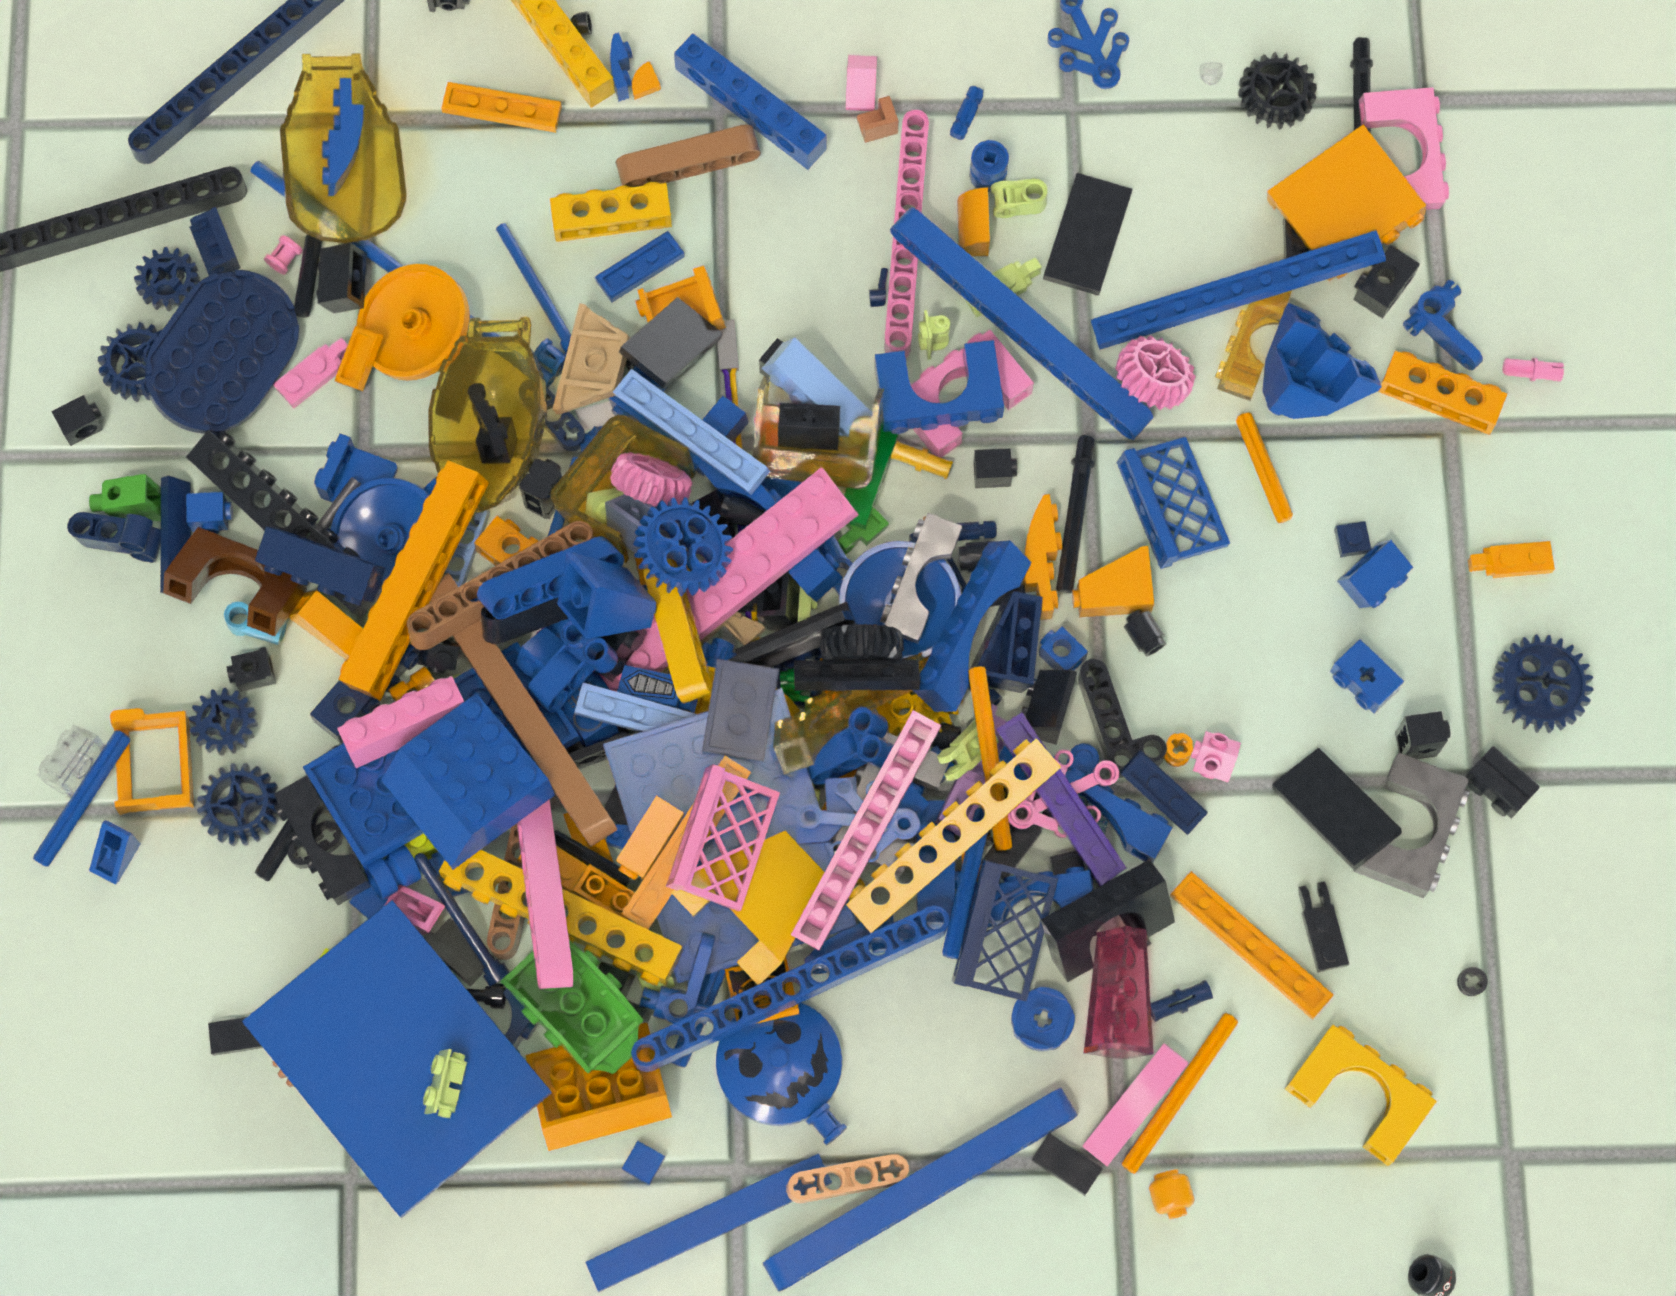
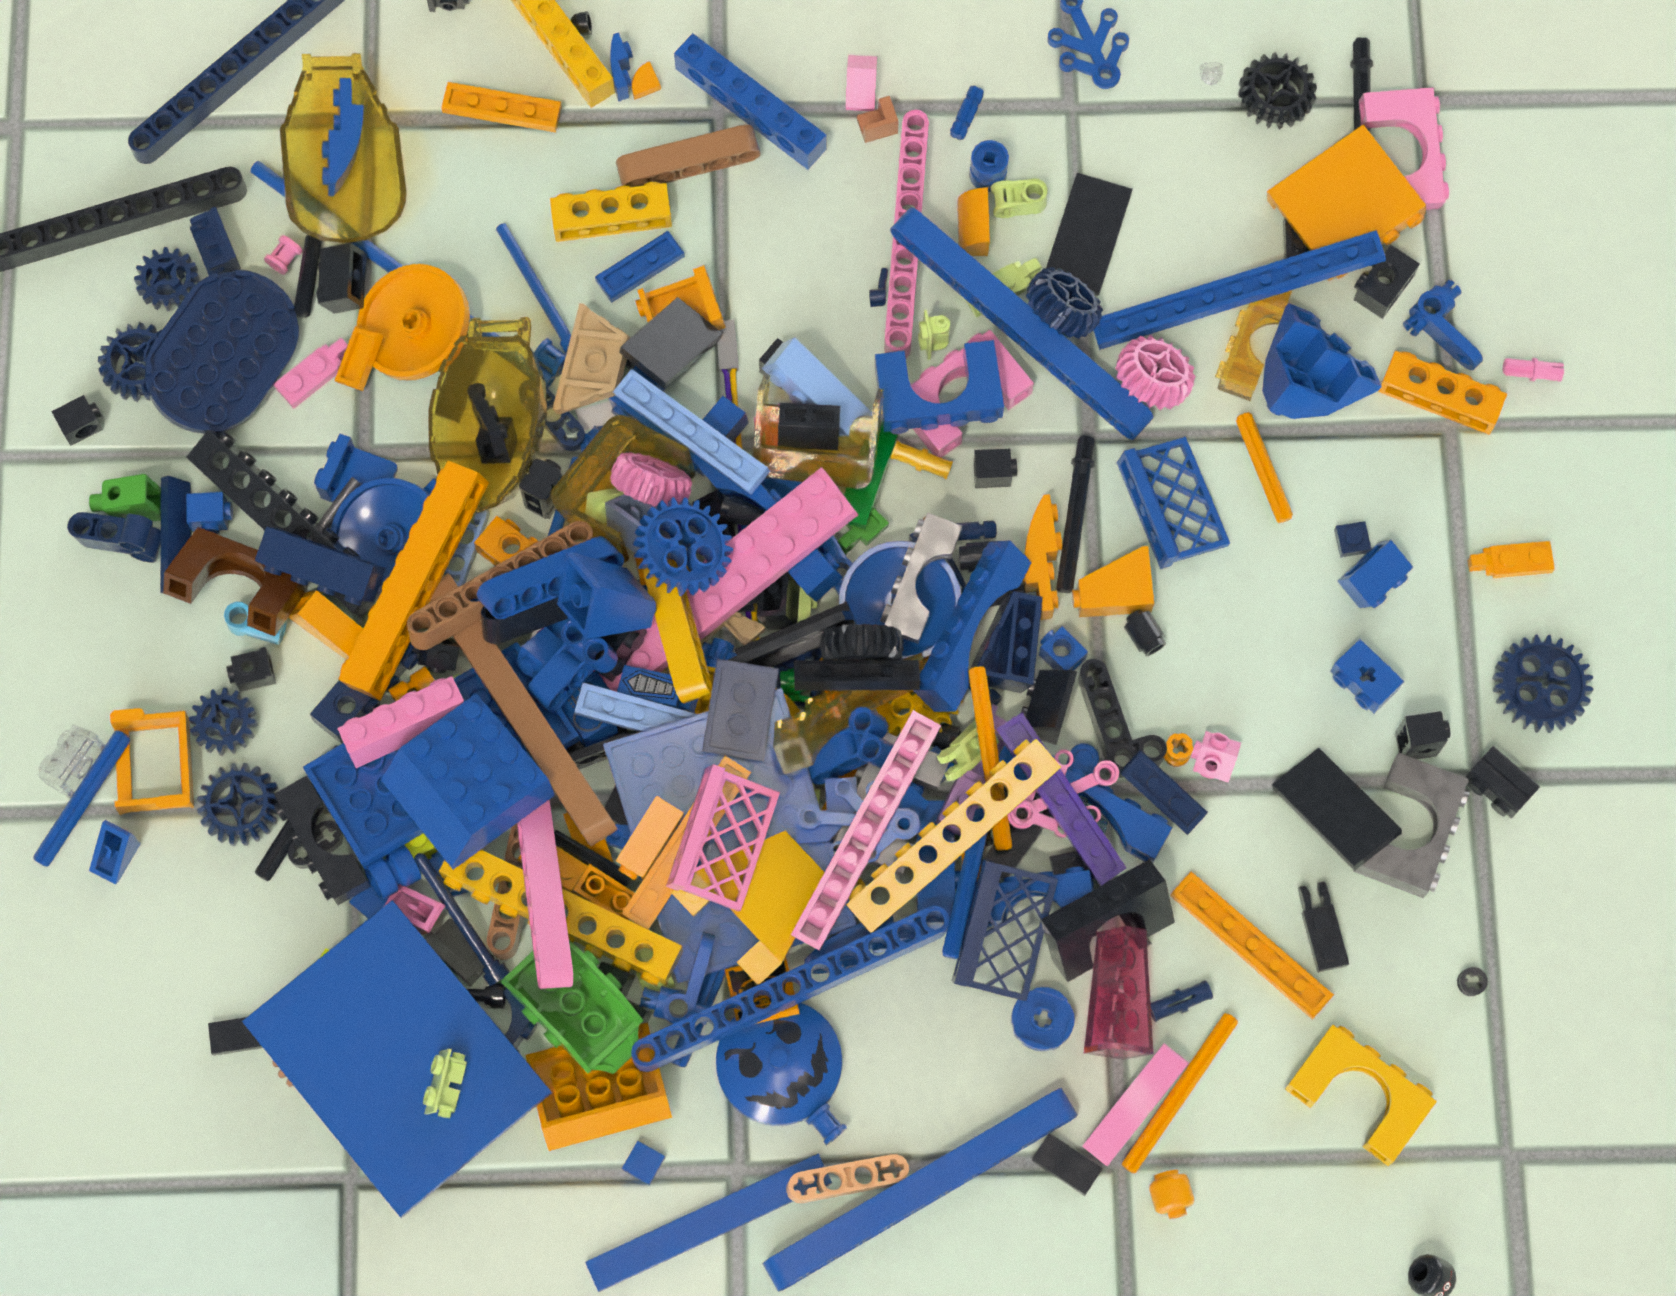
(1064, 302): none -> dark blue gear

